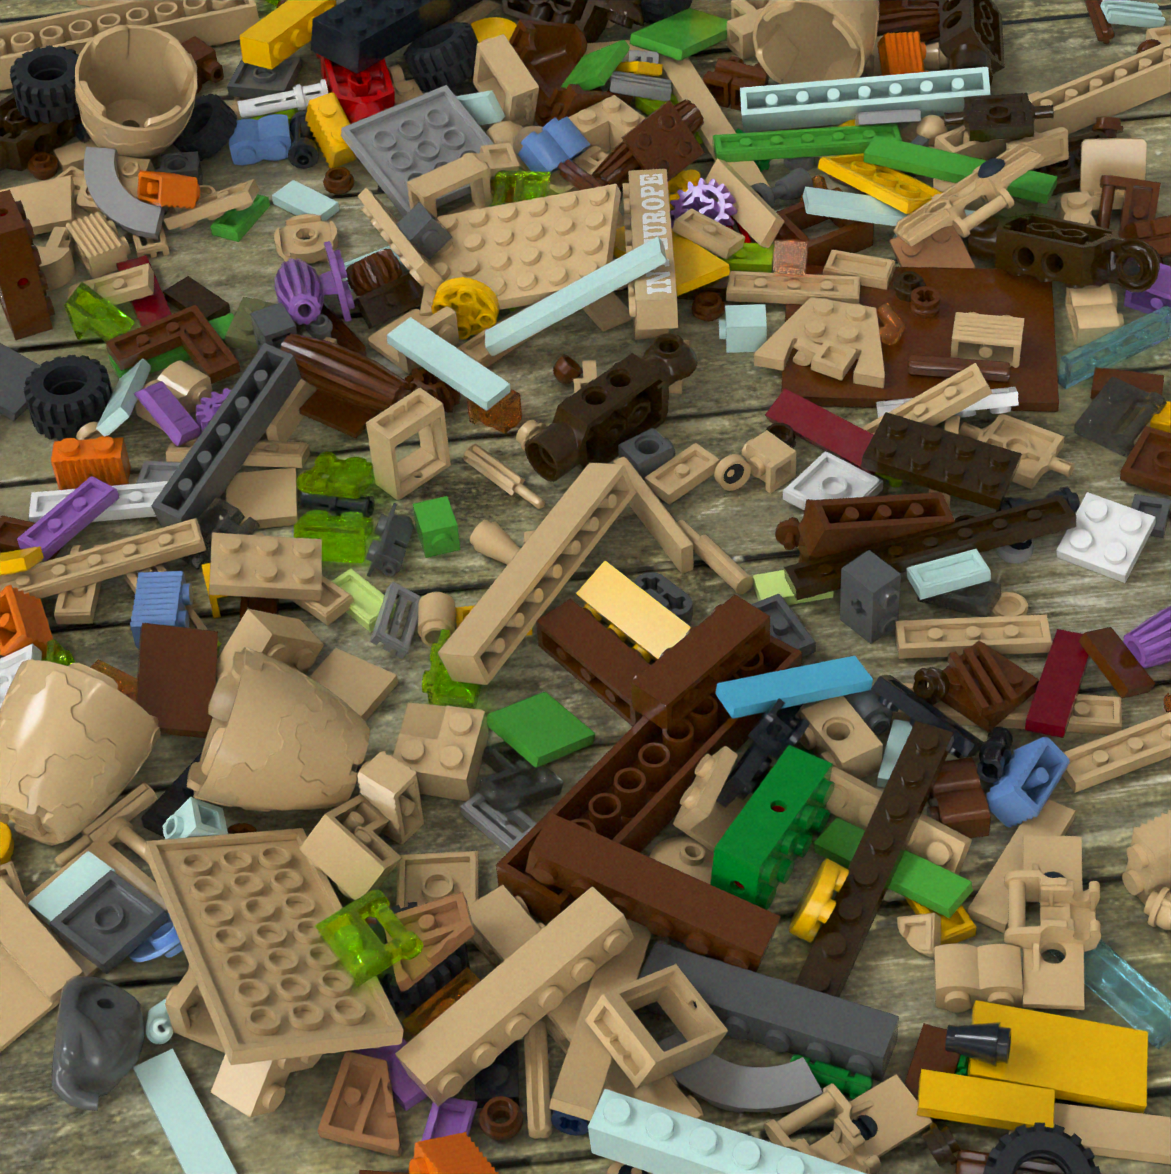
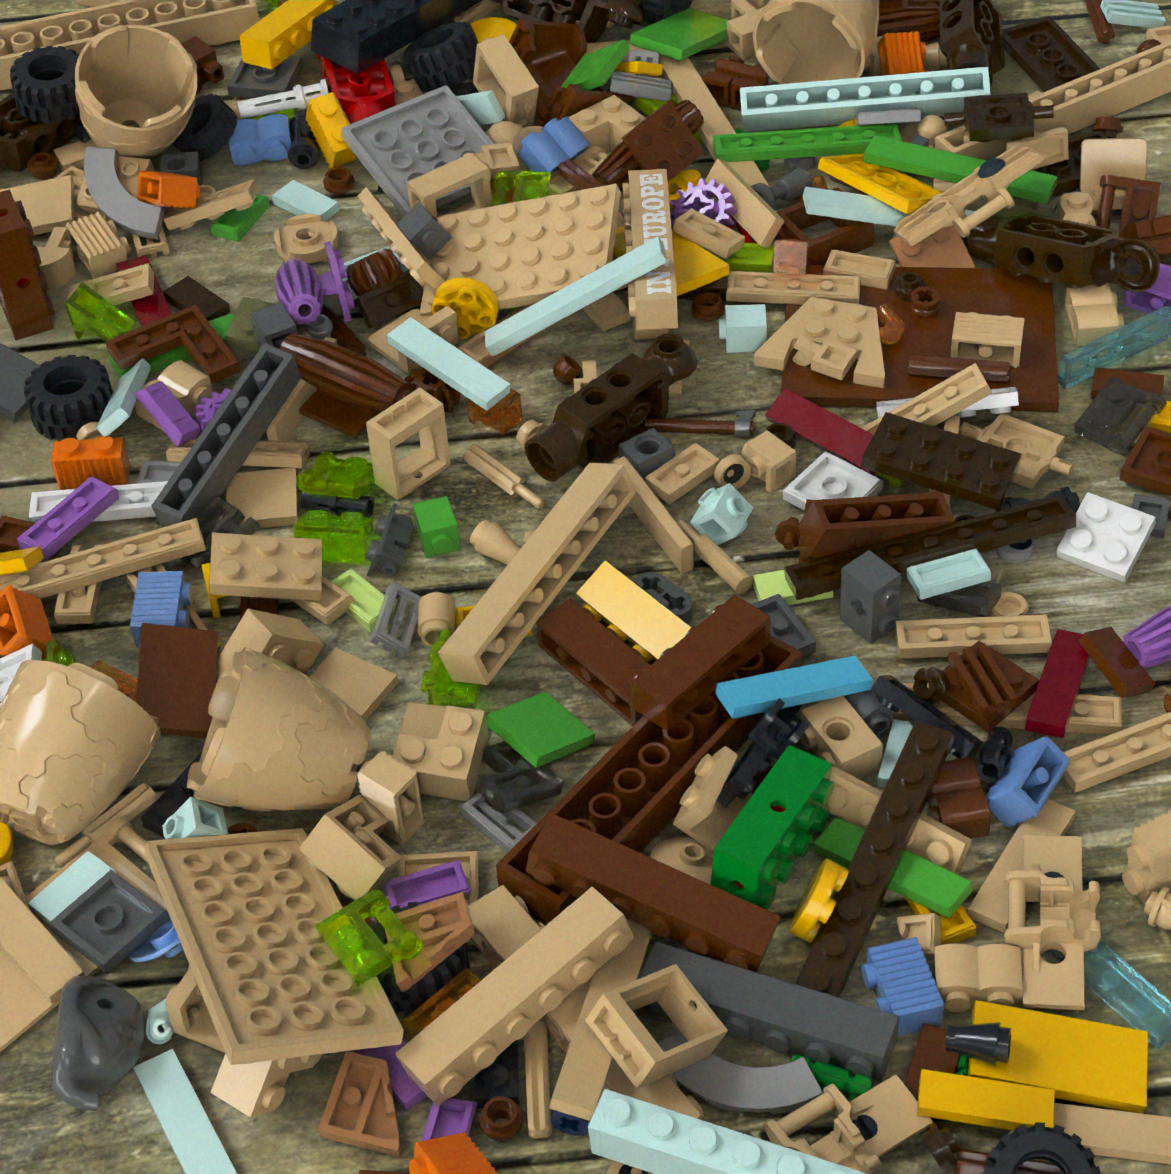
(427, 885): none -> medium lavender tile
(721, 514): none -> light aqua brick
(741, 427): none -> reddish brown piece
(903, 984): none -> medium blue brick
(1047, 53): none -> dark brown plate

